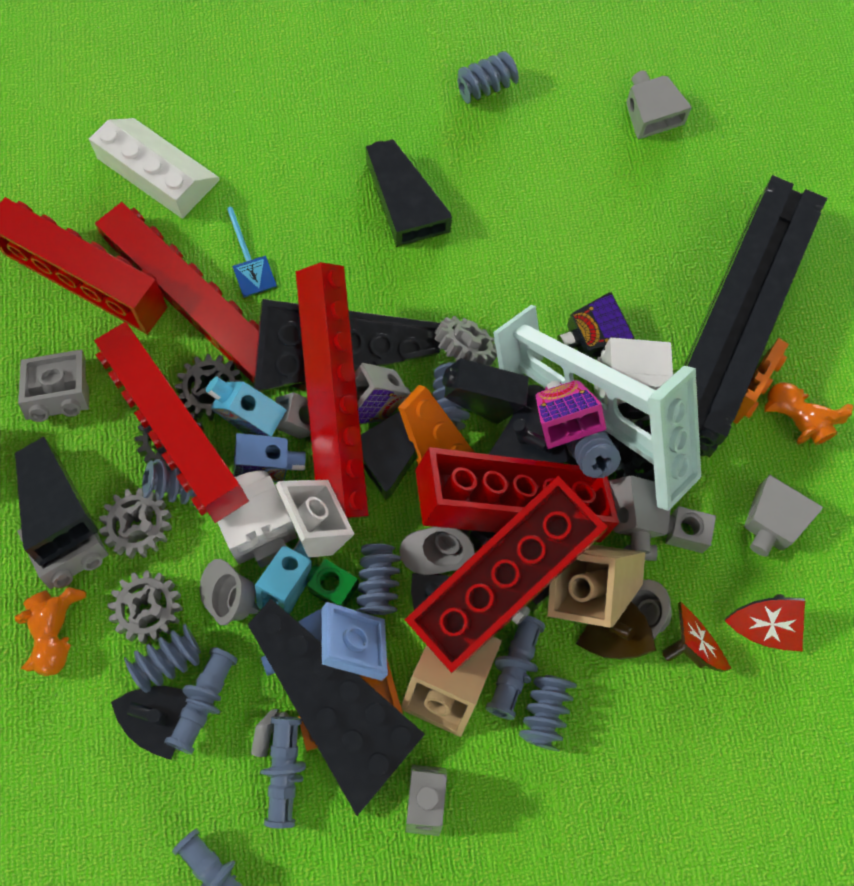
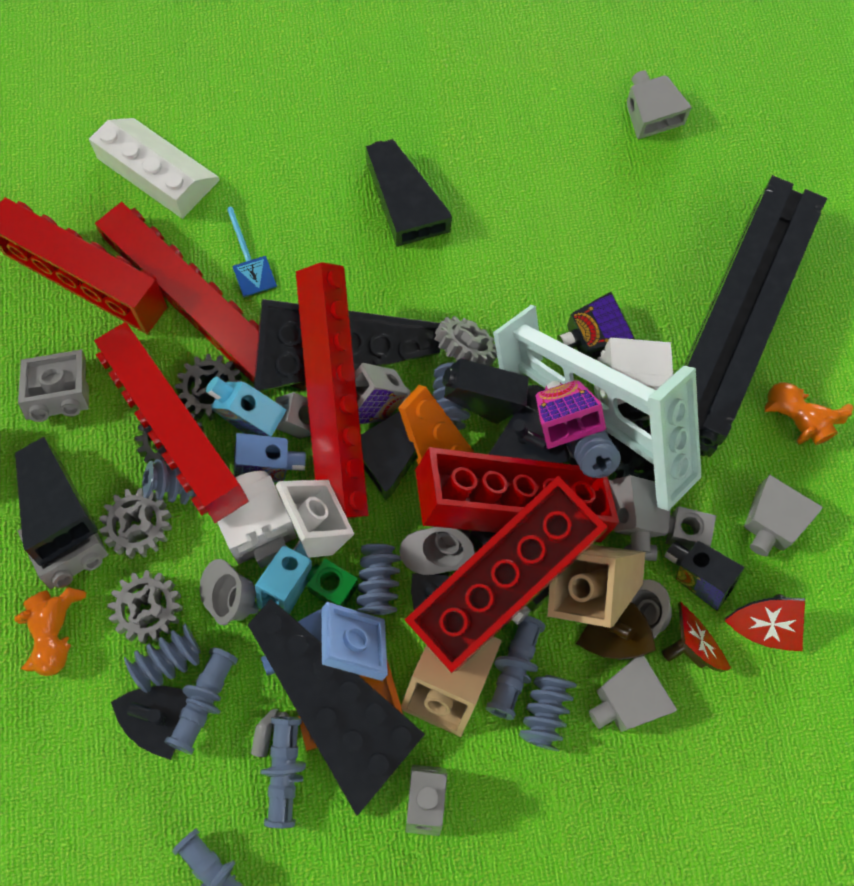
(487, 74): sand blue piece -> none
(632, 697): none -> light grey torso
(705, 572): none -> black torso
(761, 379): orange wing -> none

